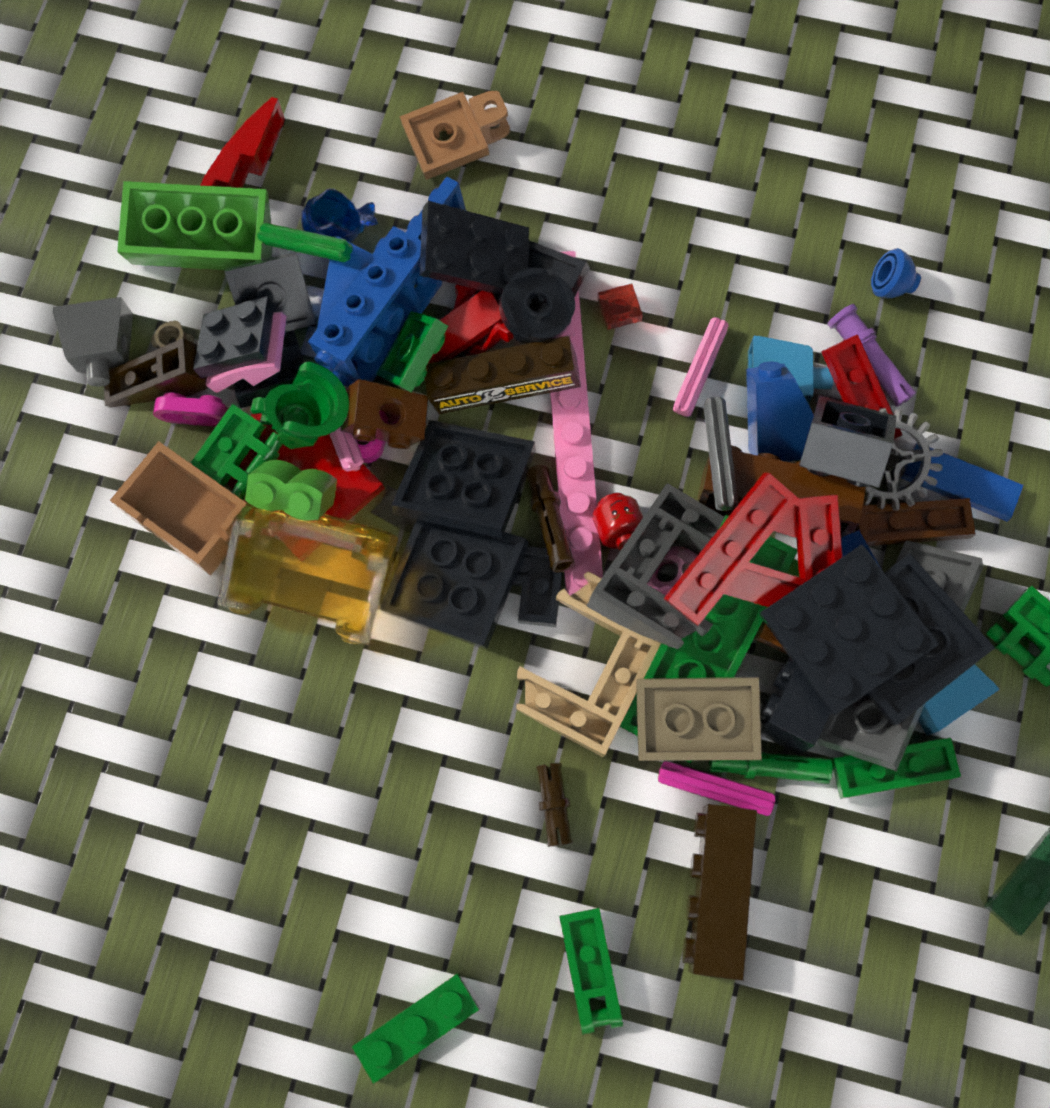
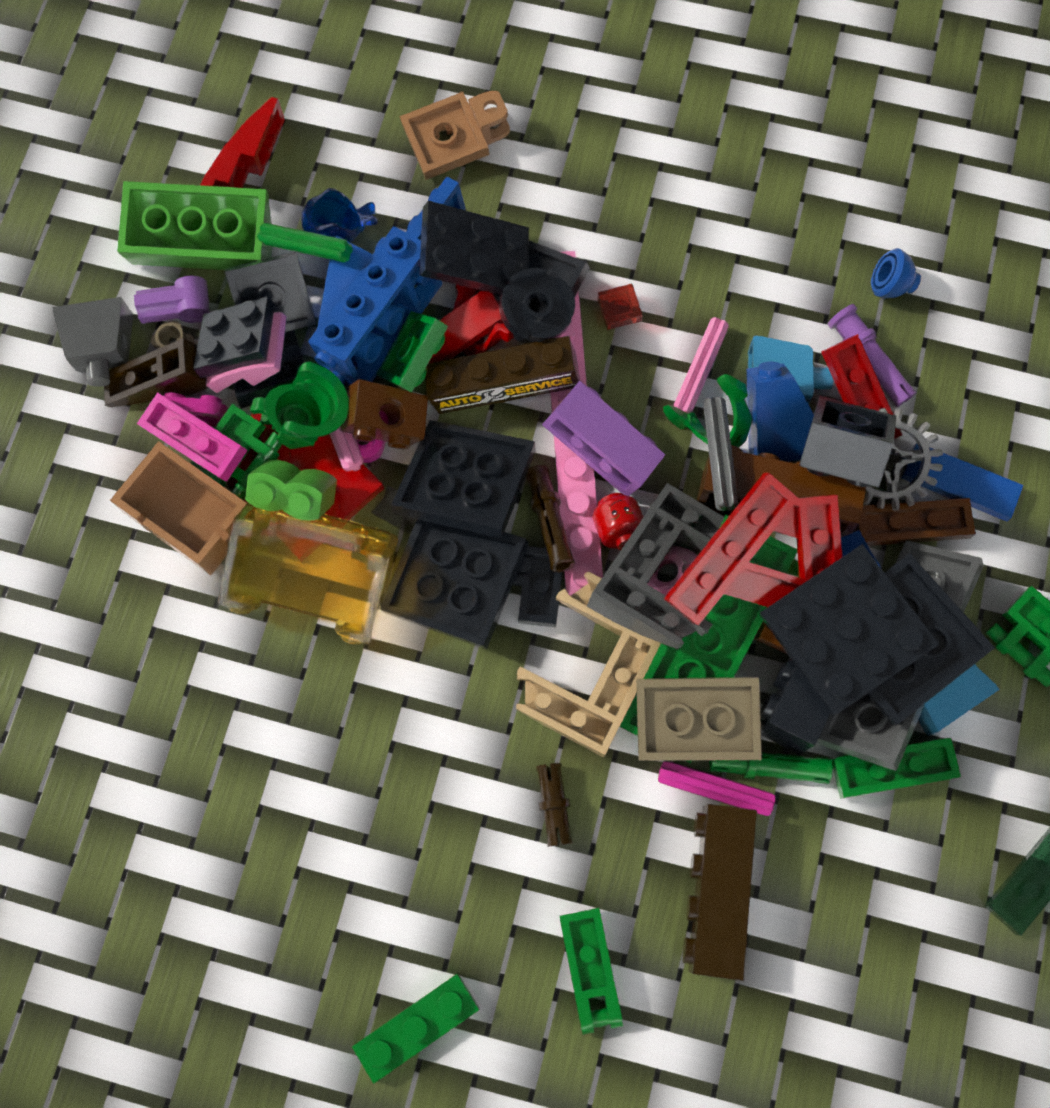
(182, 301): none -> medium lavender piece
(192, 437): none -> dark pink plate
(604, 439): none -> medium lavender brick
(742, 419): none -> green helmet

